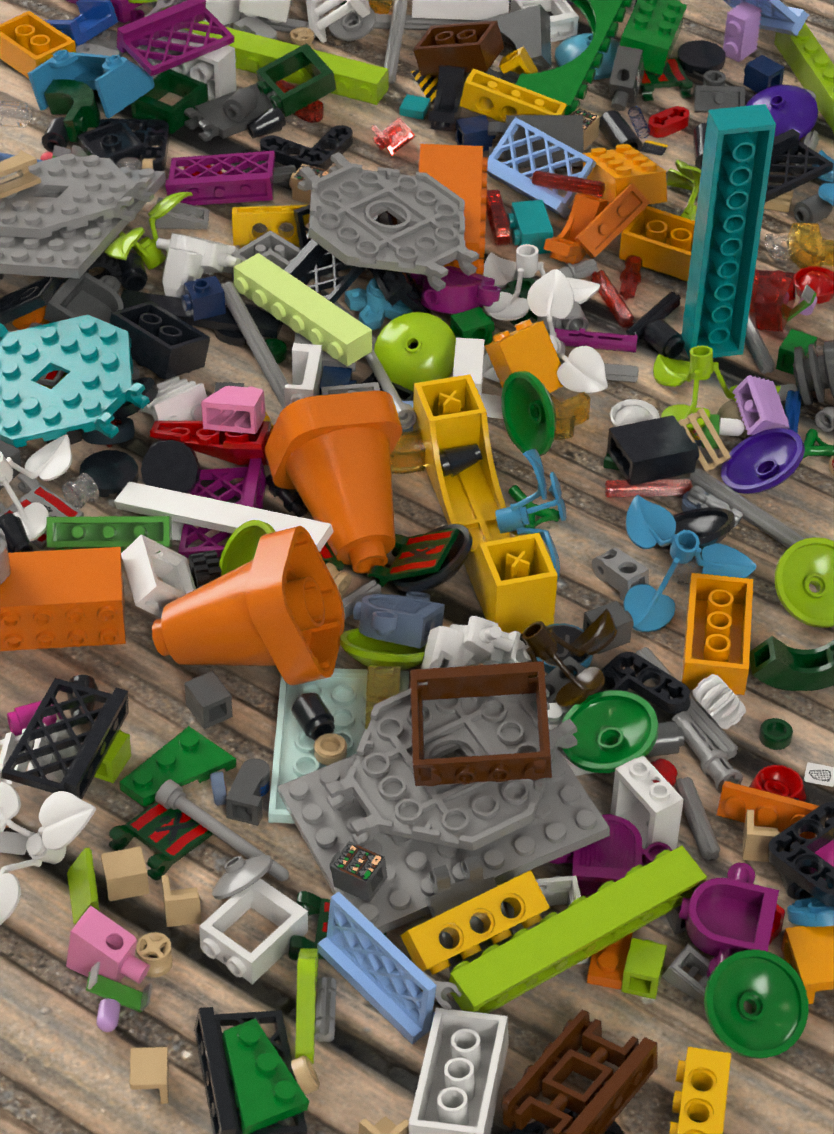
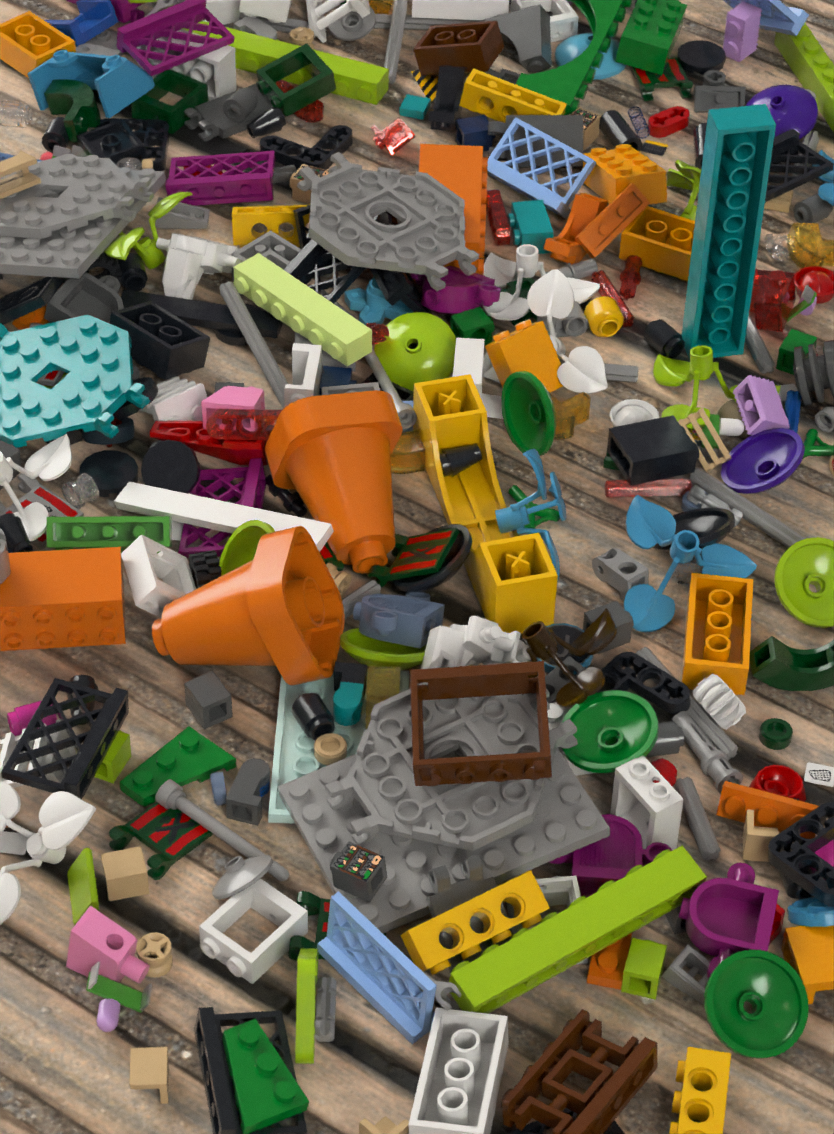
(180, 905): tan panel -> none
(204, 298): dark blue brick -> none
(241, 433): none -> clear red beam
(278, 349): dark green tile -> none
(305, 1074): tan tile -> none
(350, 689): none -> teal leg
(379, 332): none -> clear red axle
(518, 62): yellow panel -> none
(568, 183): clear red axle -> none
(597, 340): magenta pin -> none
(604, 316): none -> yellow head
(626, 77): dark grey torso -> none
(659, 311): black axle -> none
(762, 74): dark blue brick -> none

